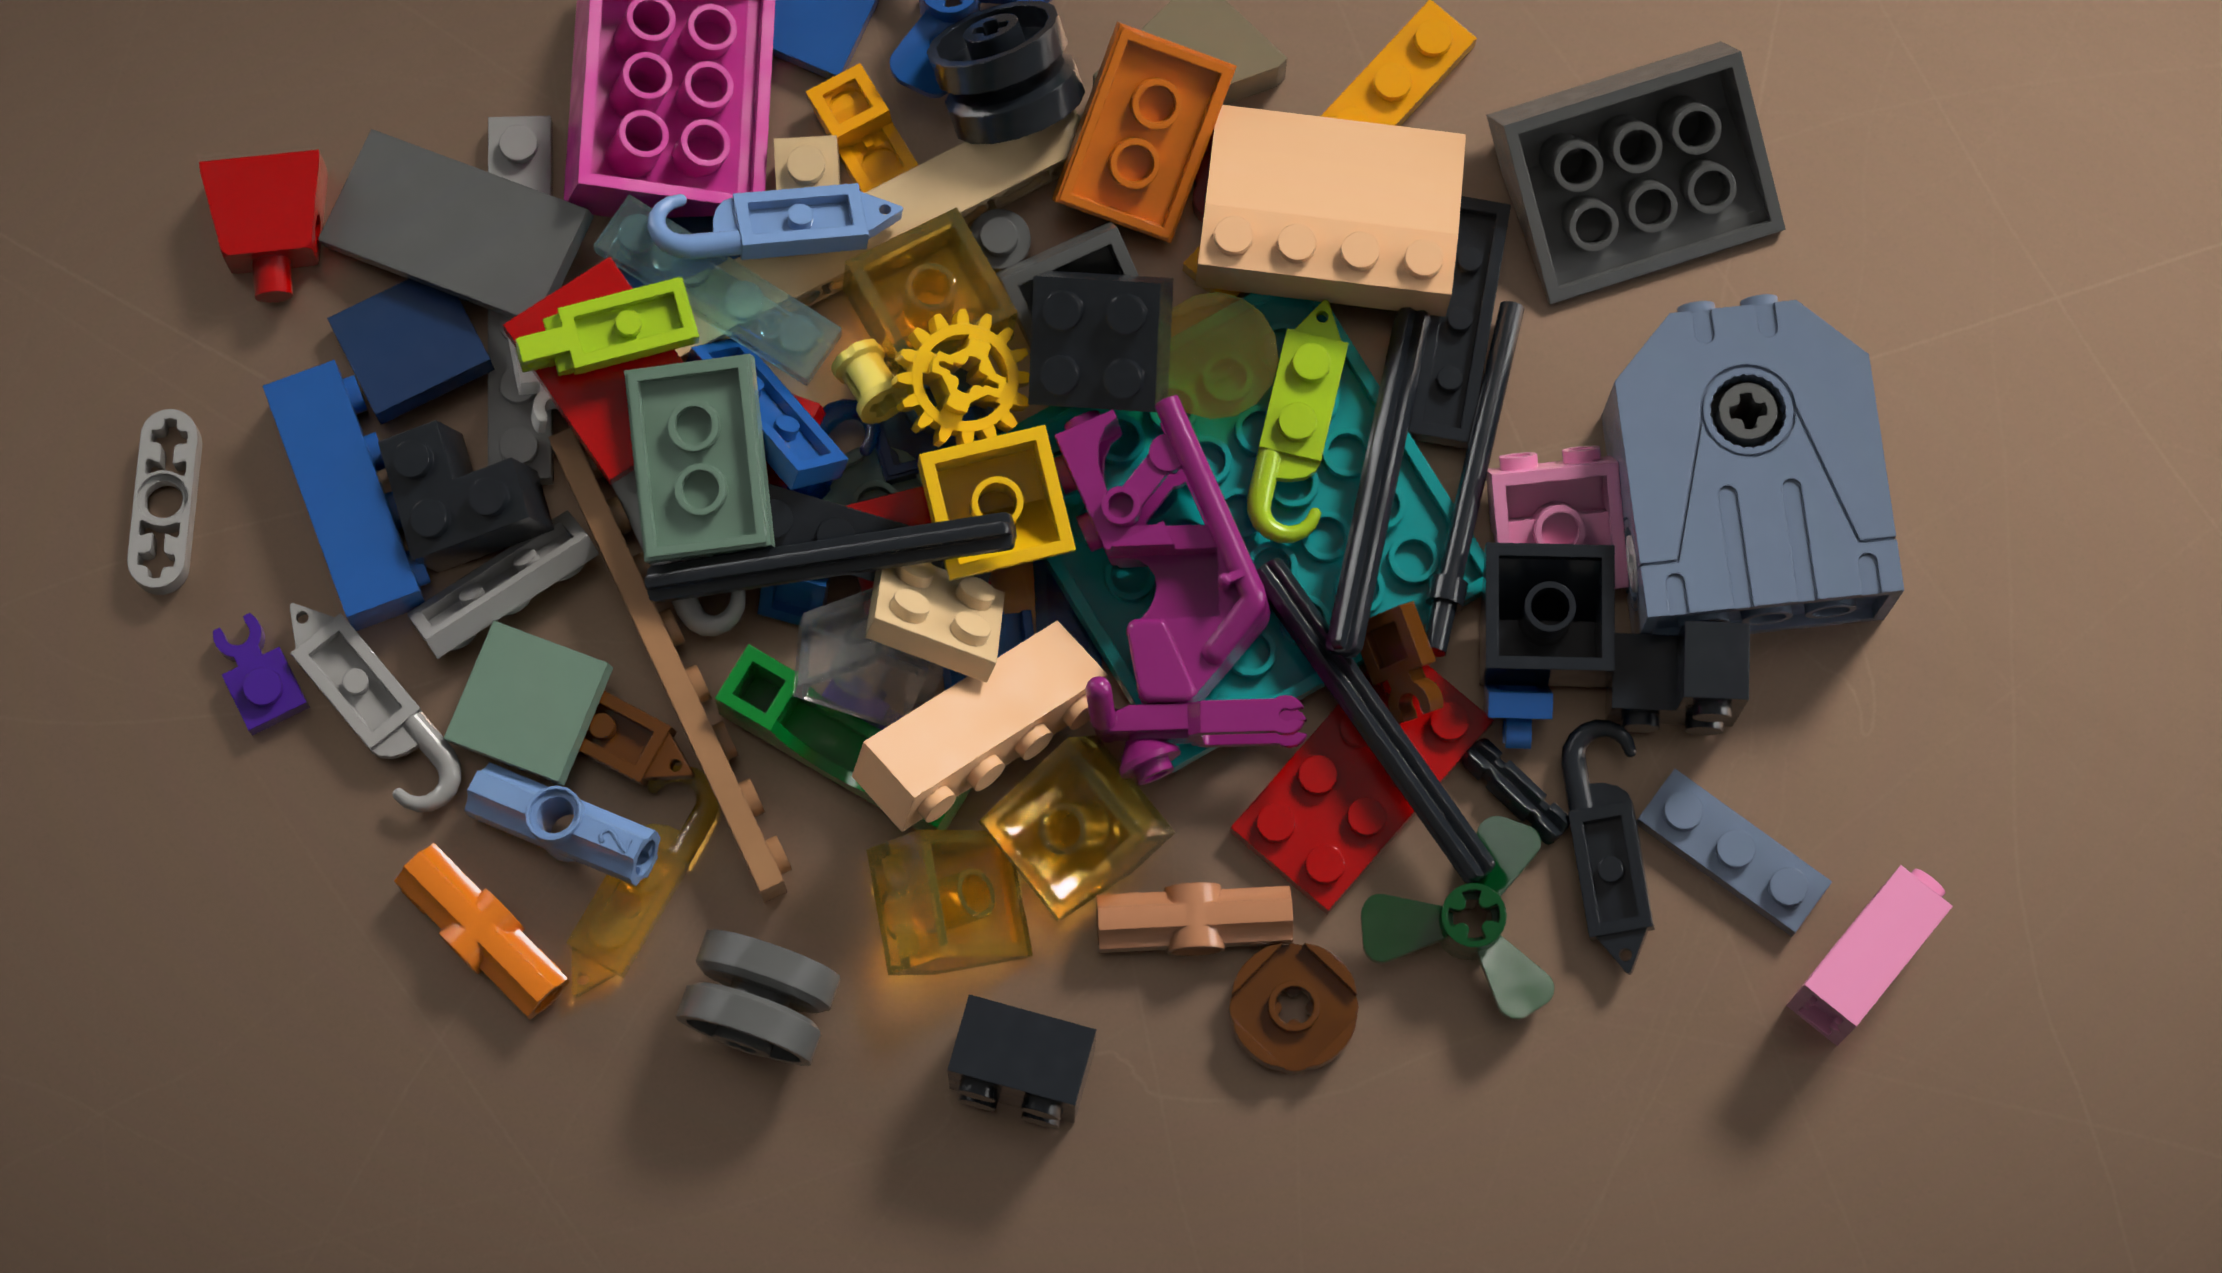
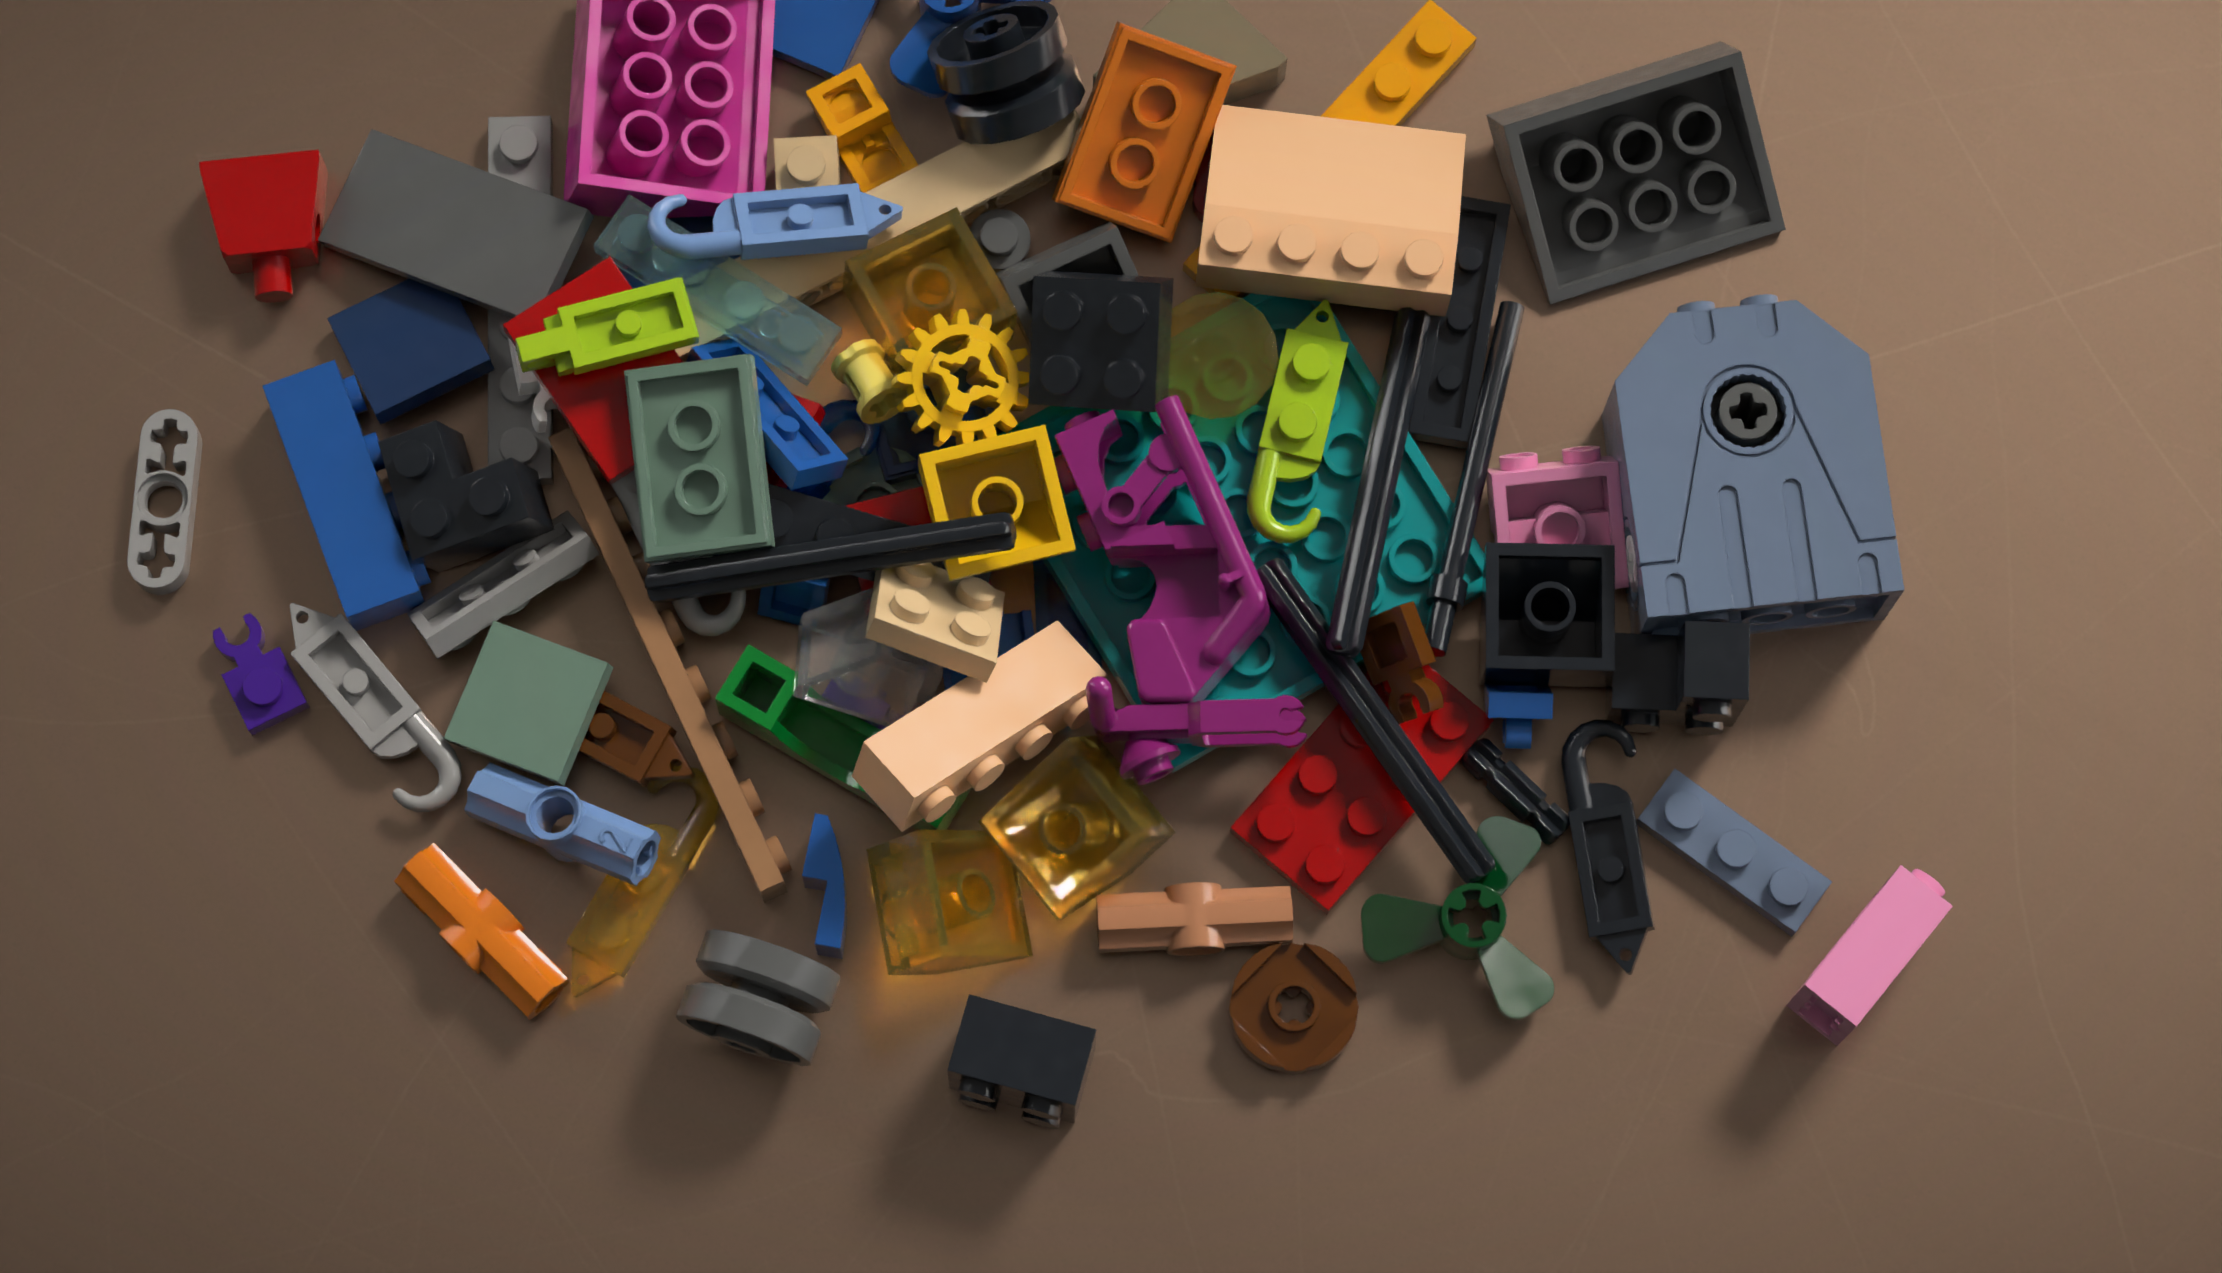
(825, 872): none -> blue slope

